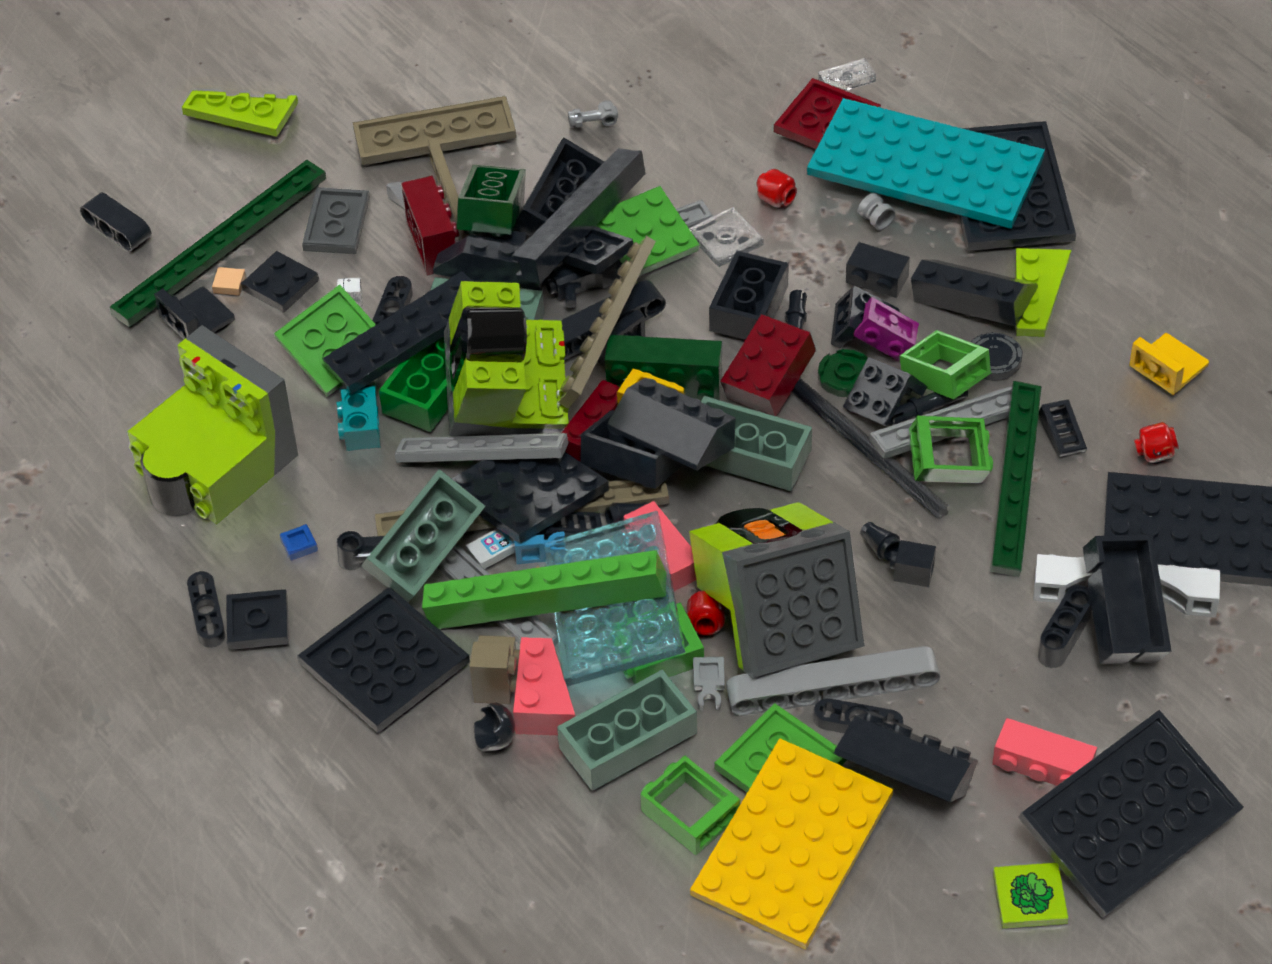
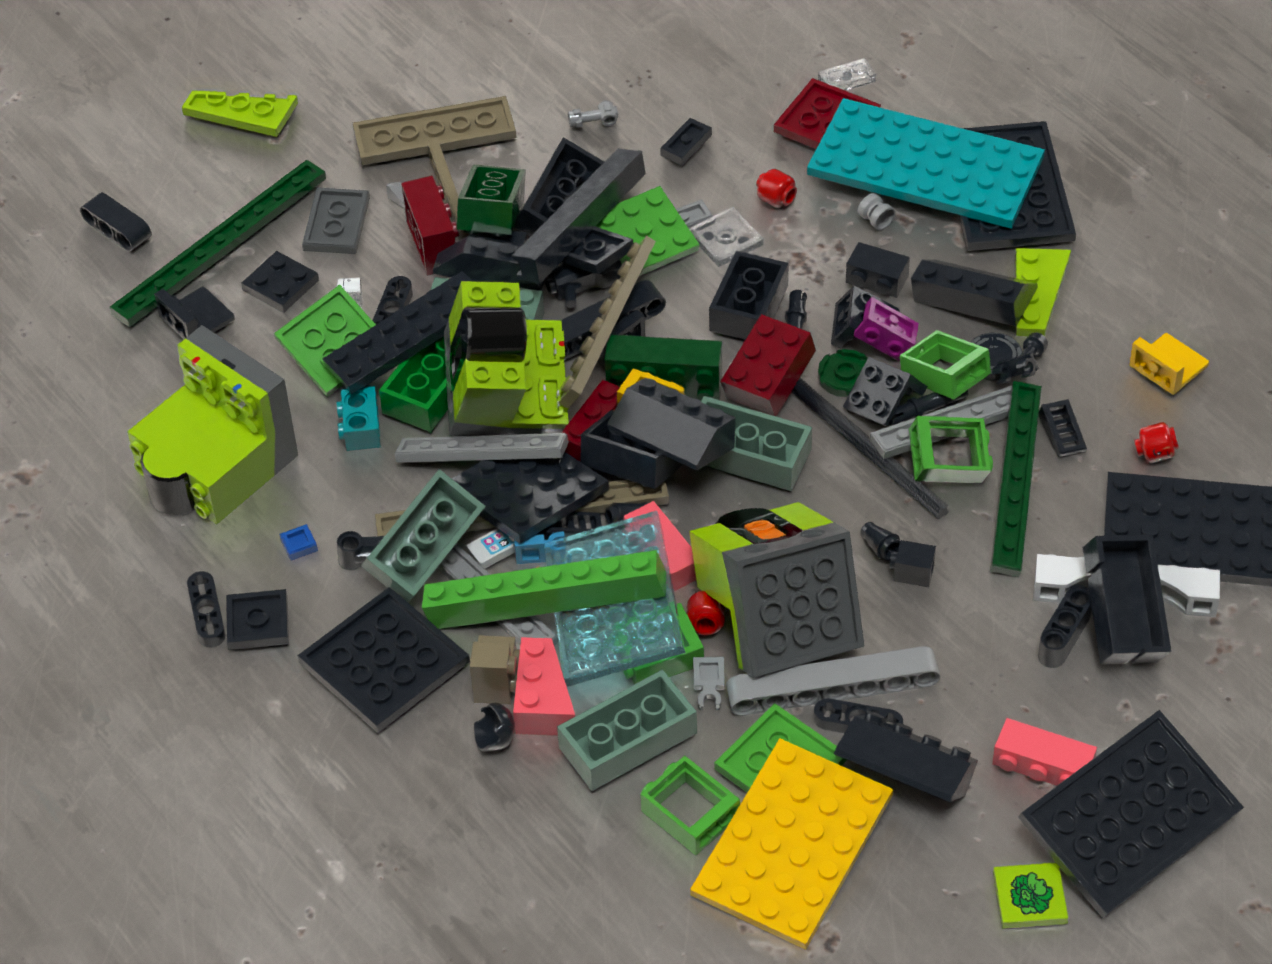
(228, 281): light nougat tile -> none
(686, 141): none -> black plate
(1025, 363): none -> black bar

